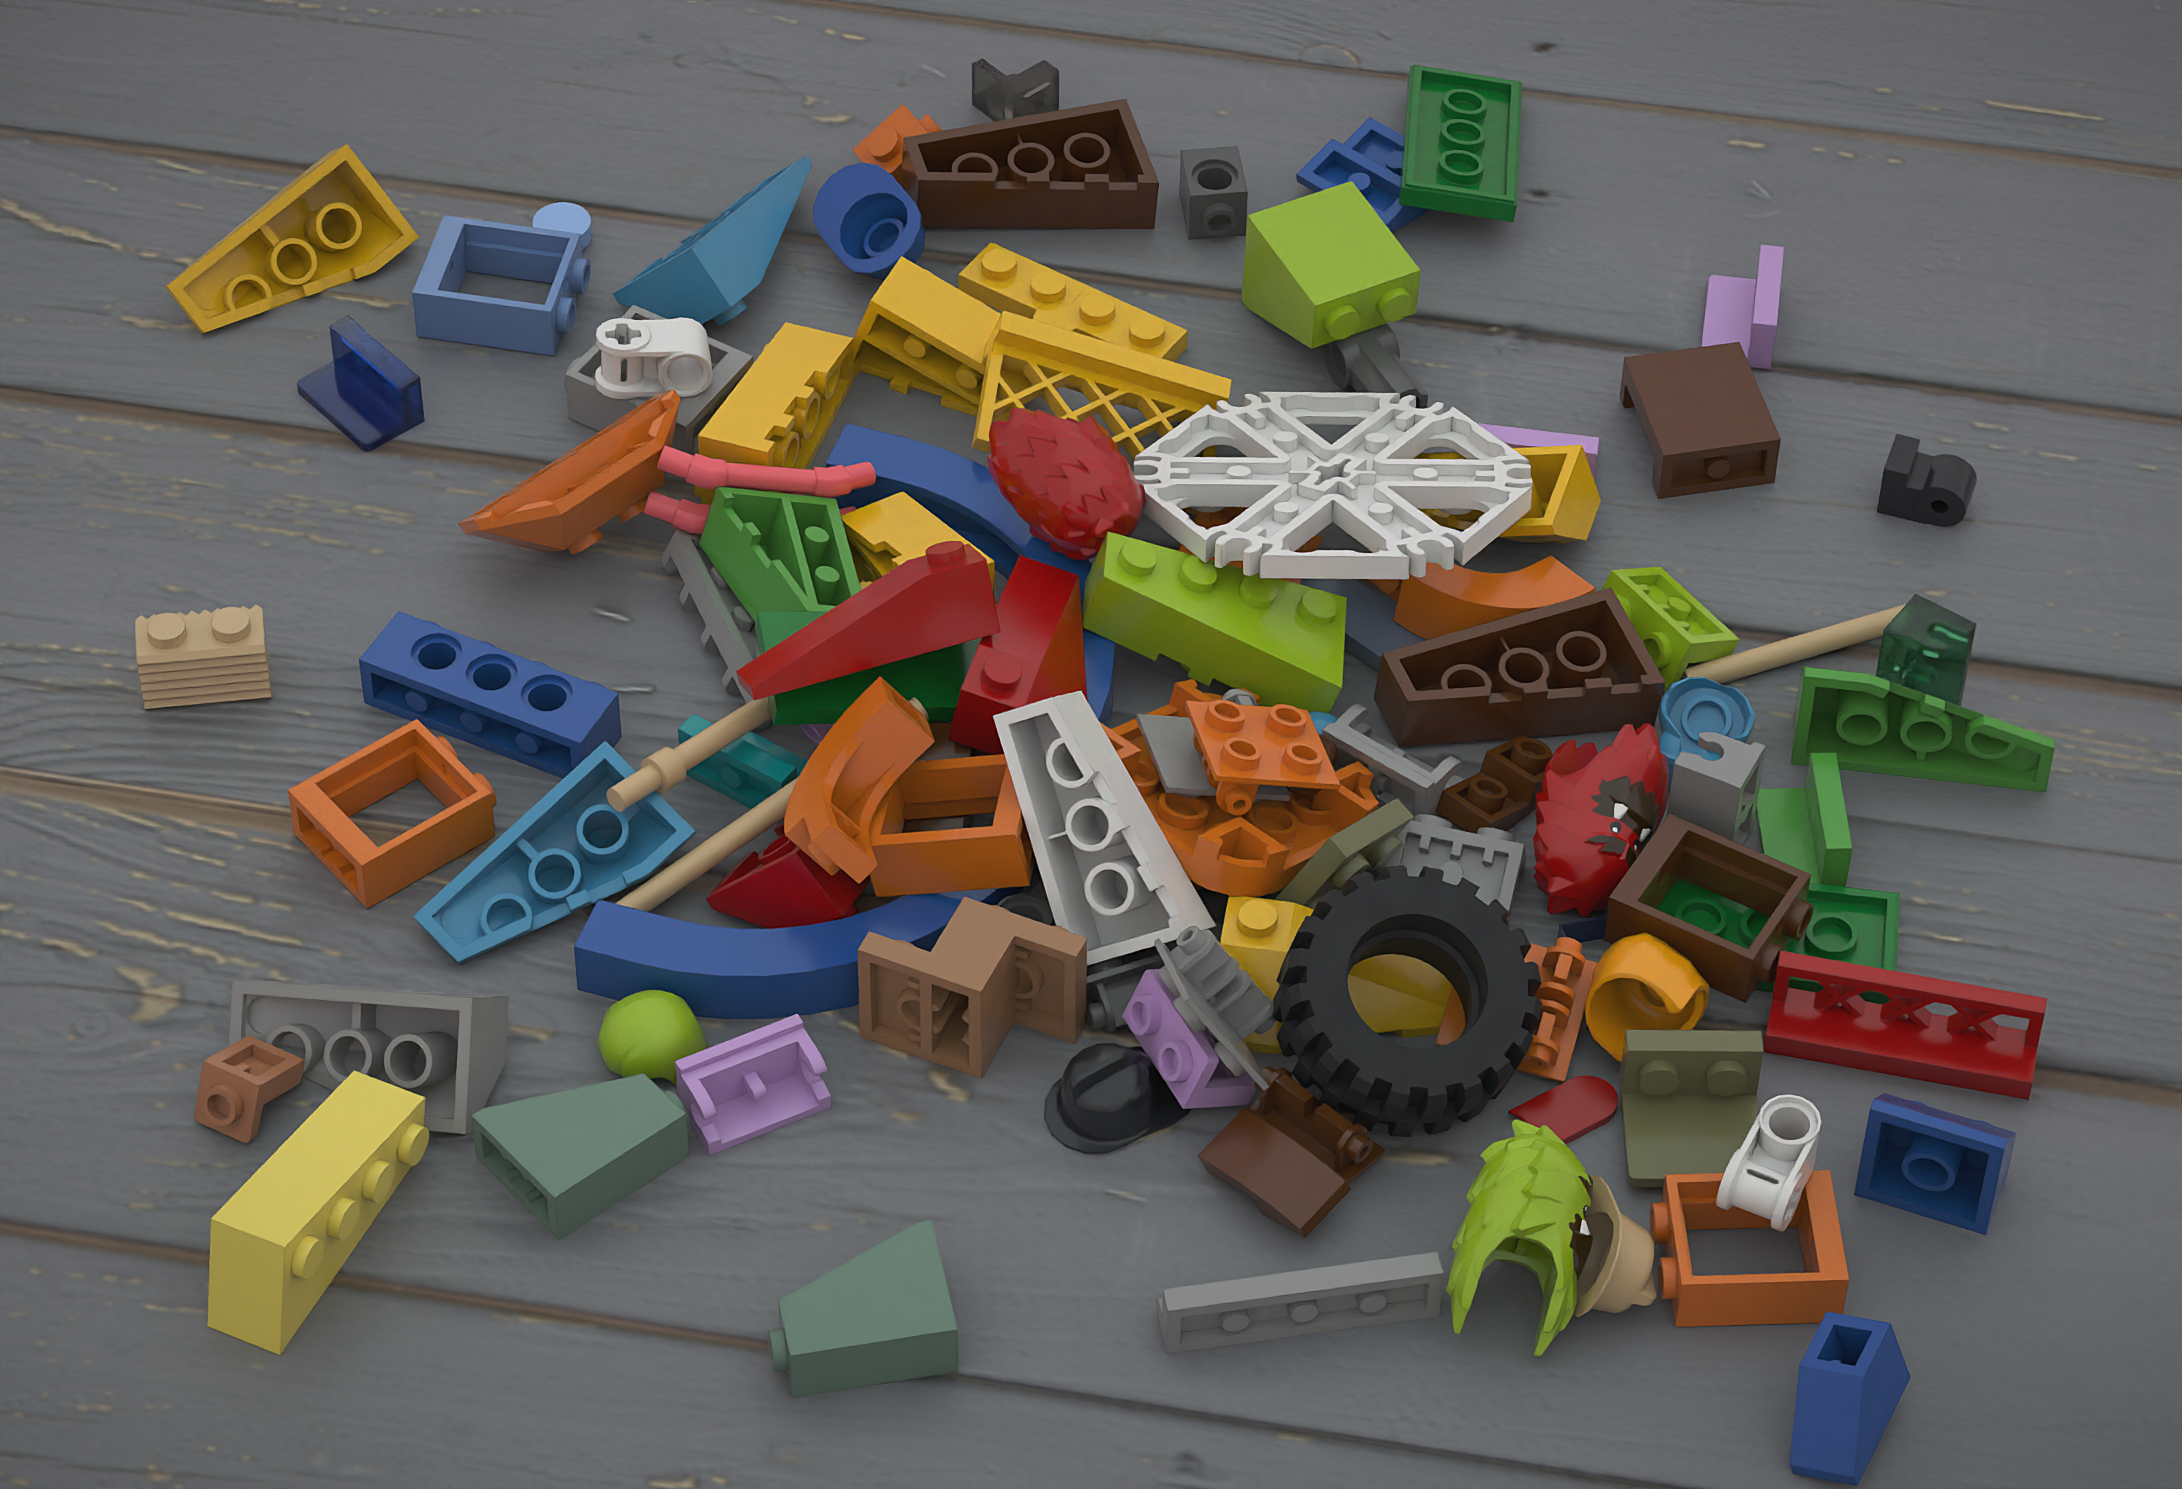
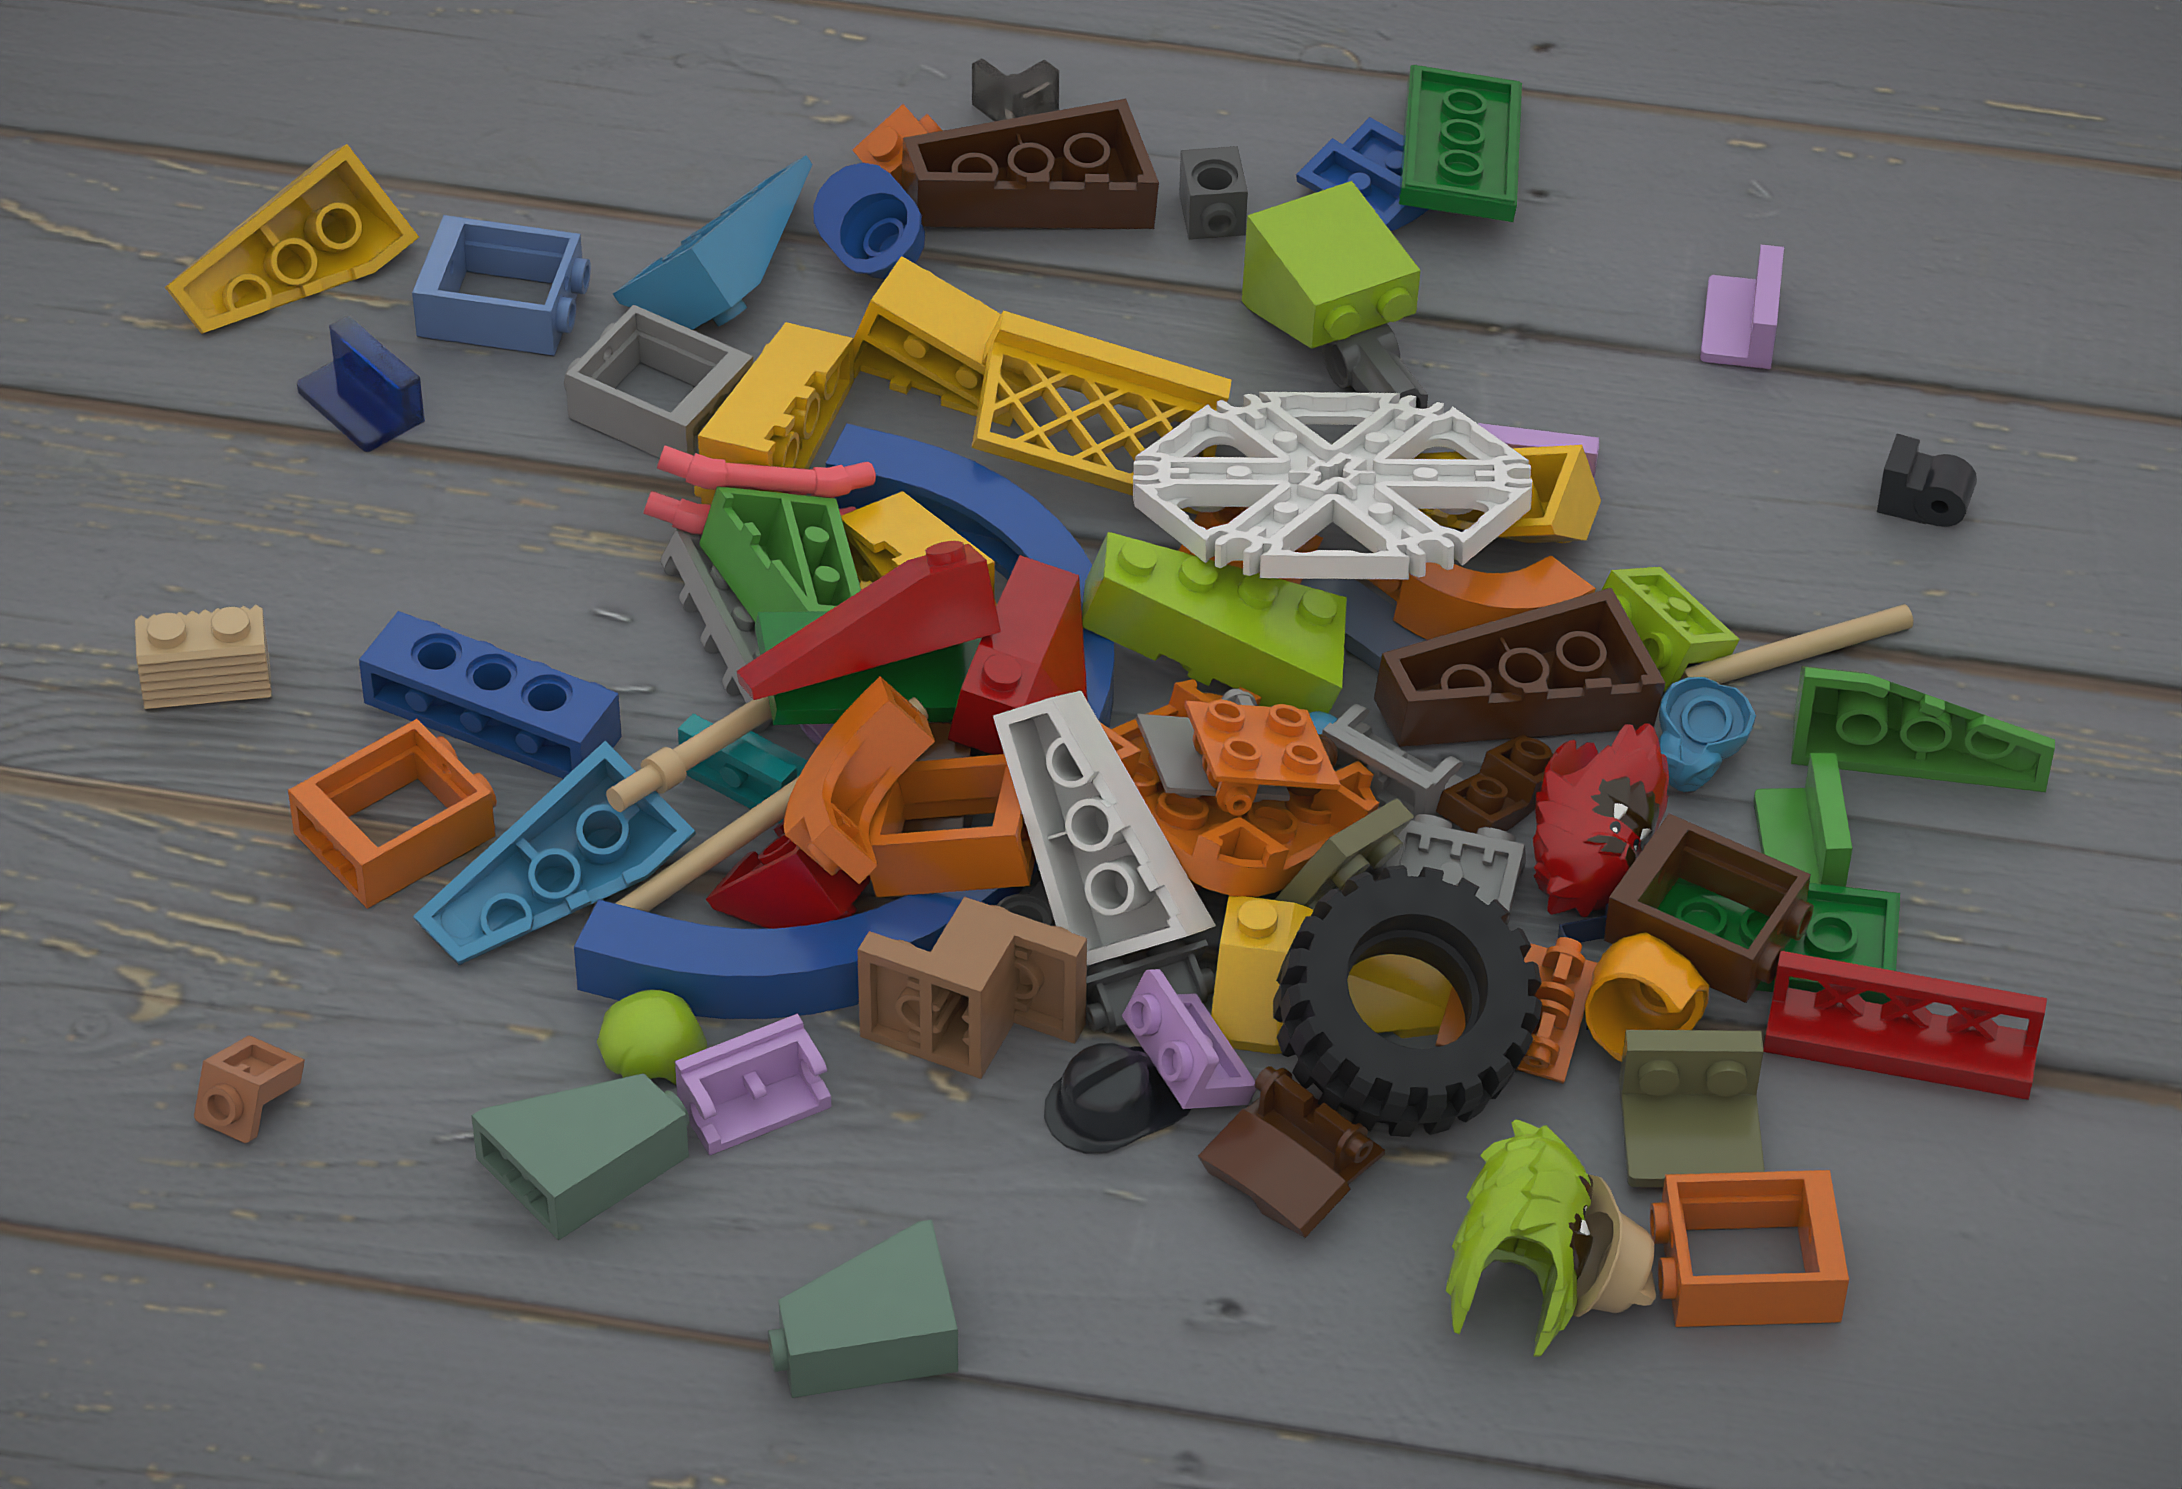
(309, 1208): light yellow wedge -> none
(415, 1039): light grey wedge -> none
(566, 218): light blue tile -> none
(585, 486): orange wedge -> none
(654, 356): white piece -> none
(1042, 294): yellow hinge -> none
(1064, 480): red head -> none
(1217, 997): light grey hinge -> none
(1300, 1302): light grey hinge -> none
(1571, 1107): red piece -> none
(1702, 419): reddish brown panel -> none
(1718, 792): light grey hinge -> none
(1773, 1161): white piece -> none
(1845, 1397): blue slope -> none
(1927, 650): clear green hinge -> none
(1933, 1162): blue slope -> none

